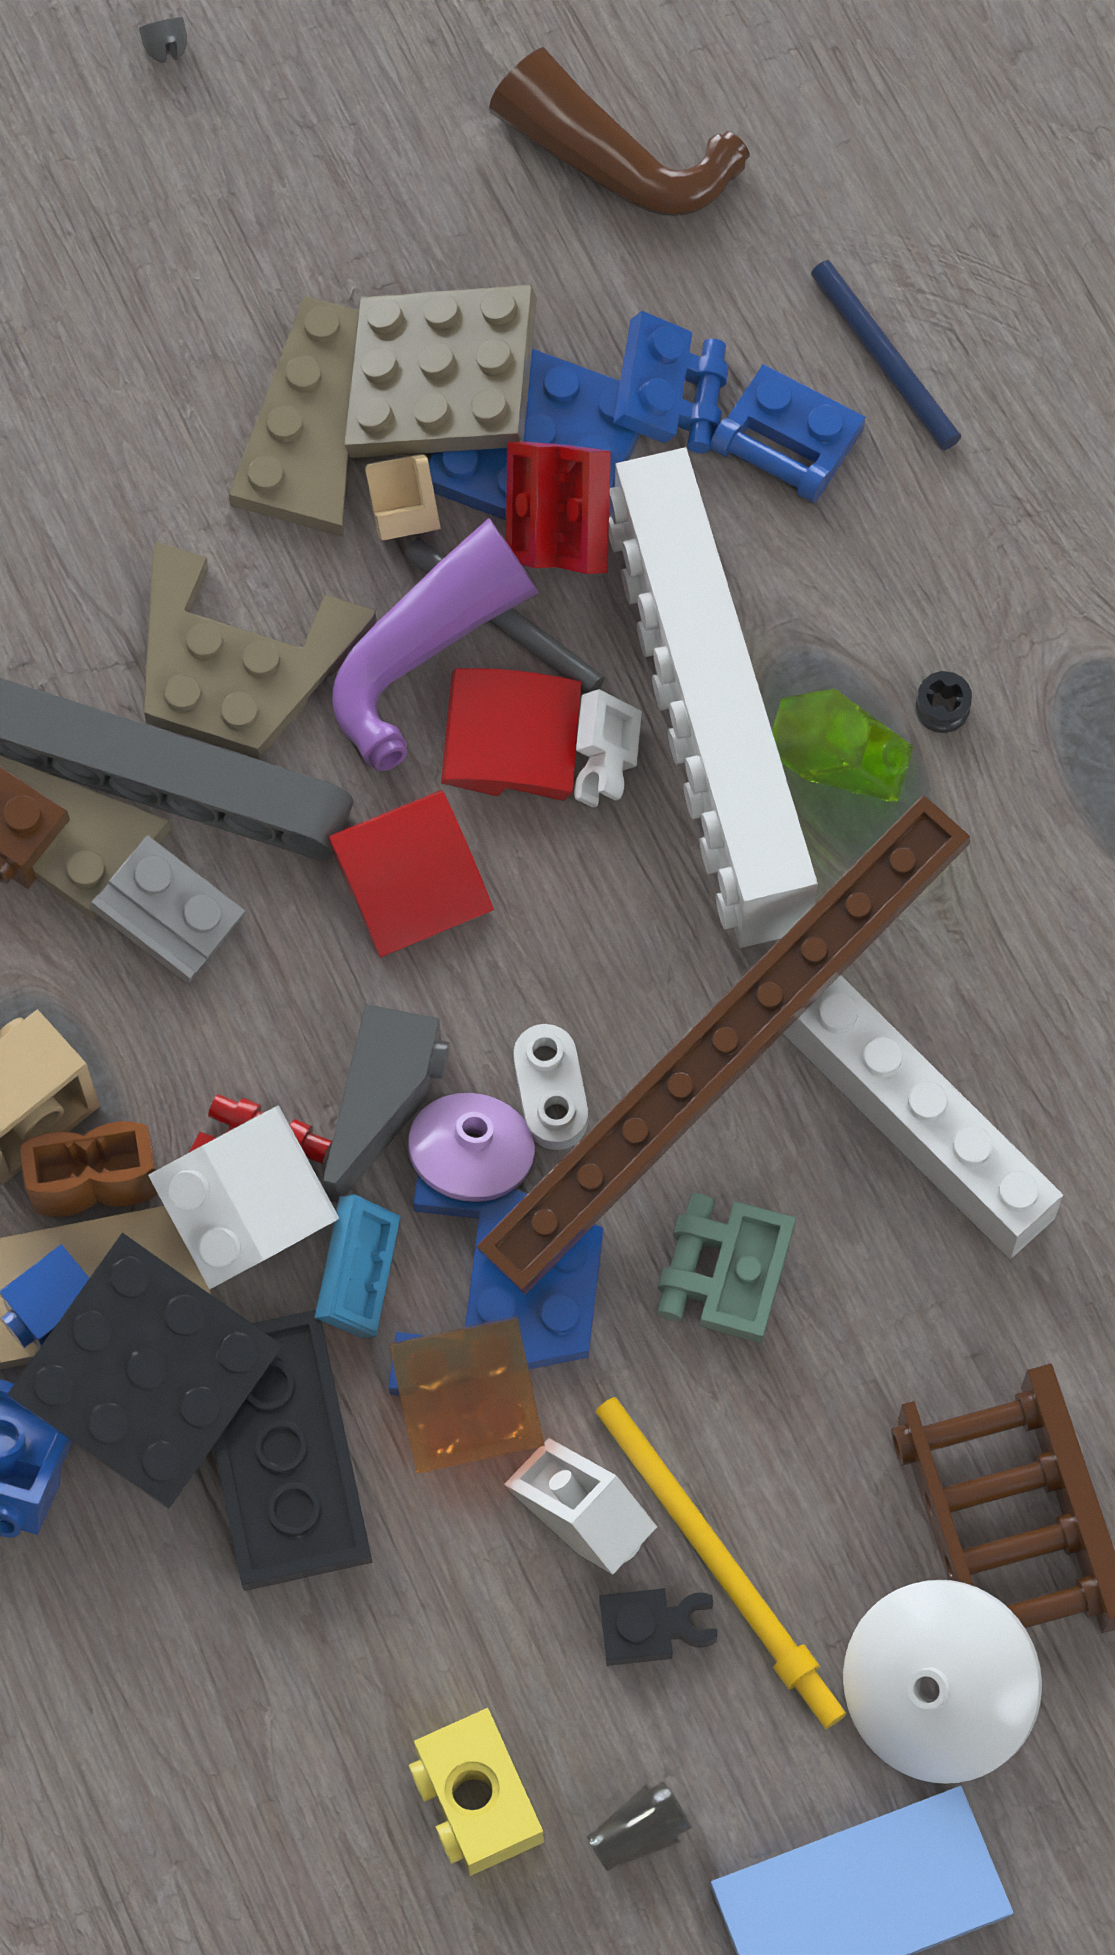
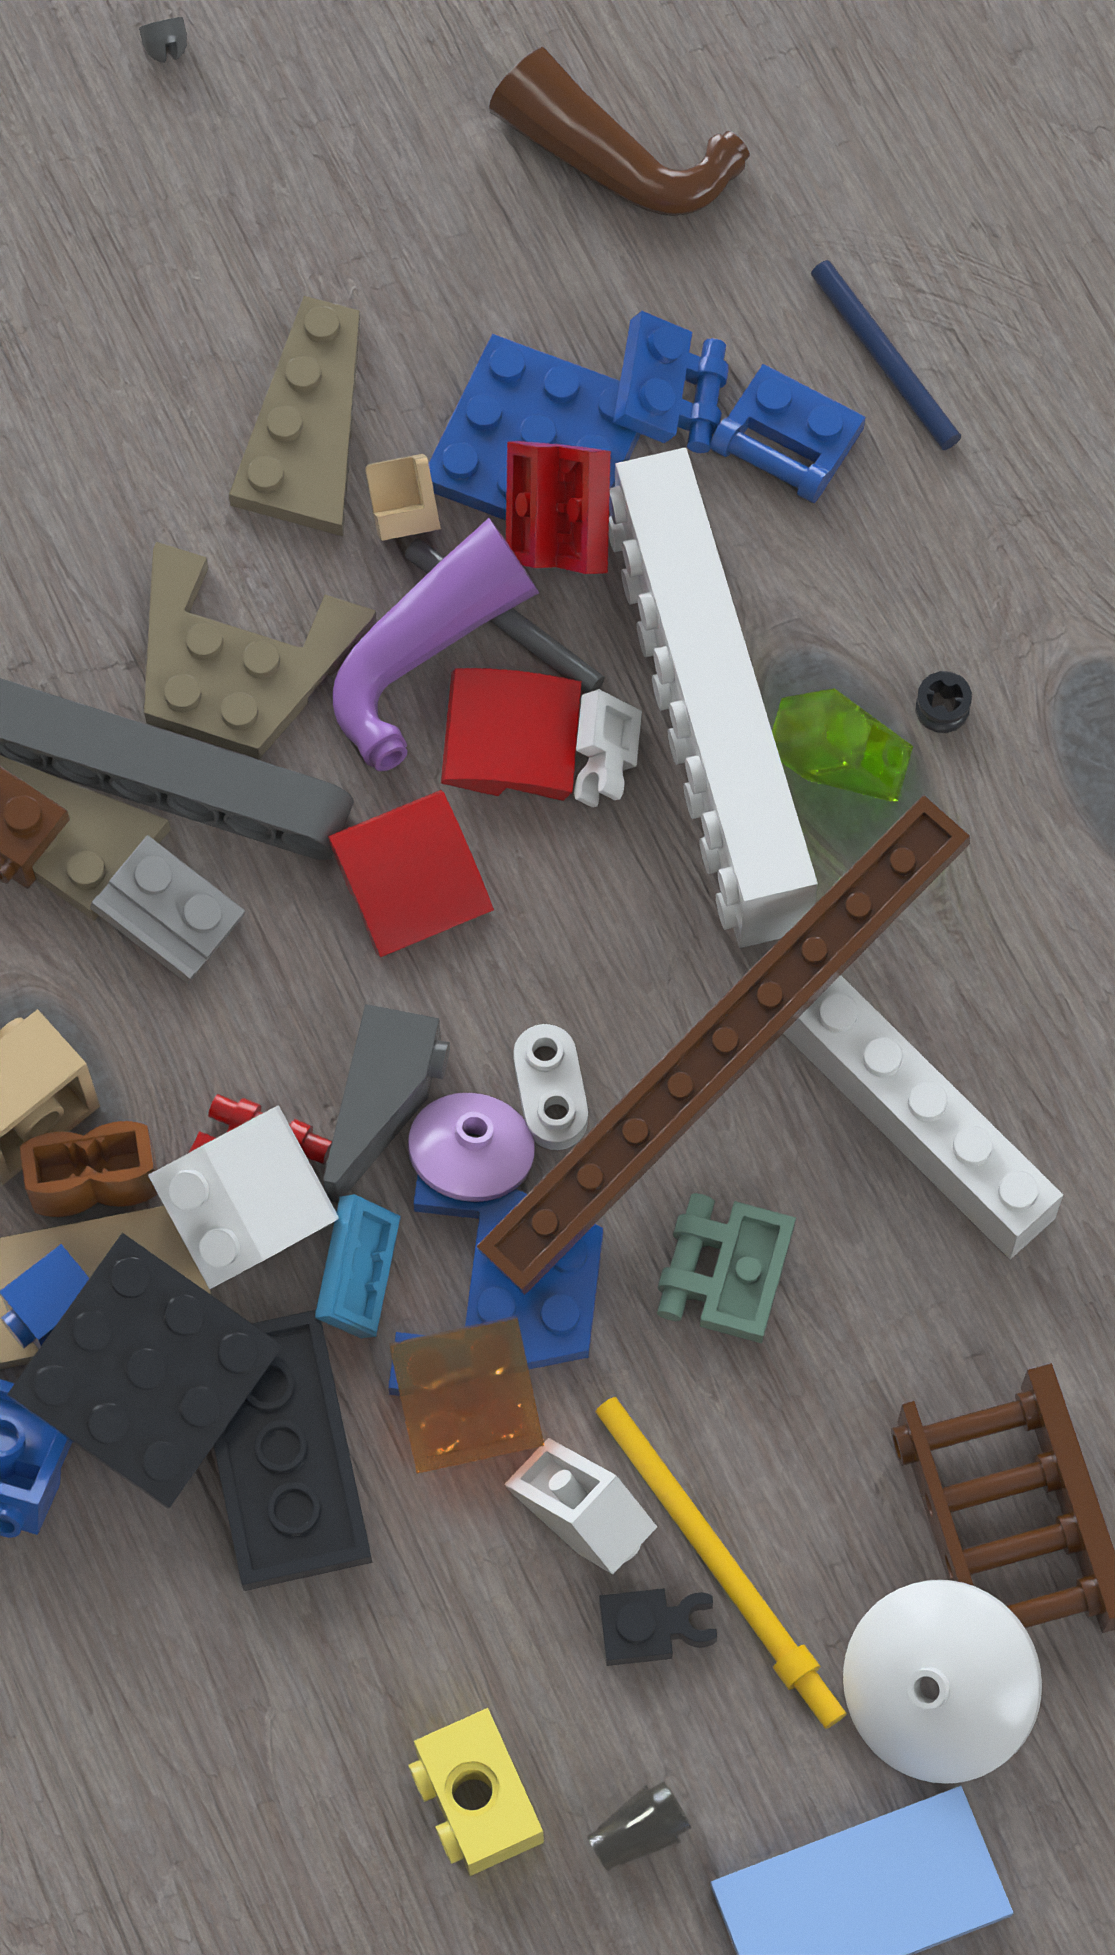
(441, 371): dark tan plate -> none

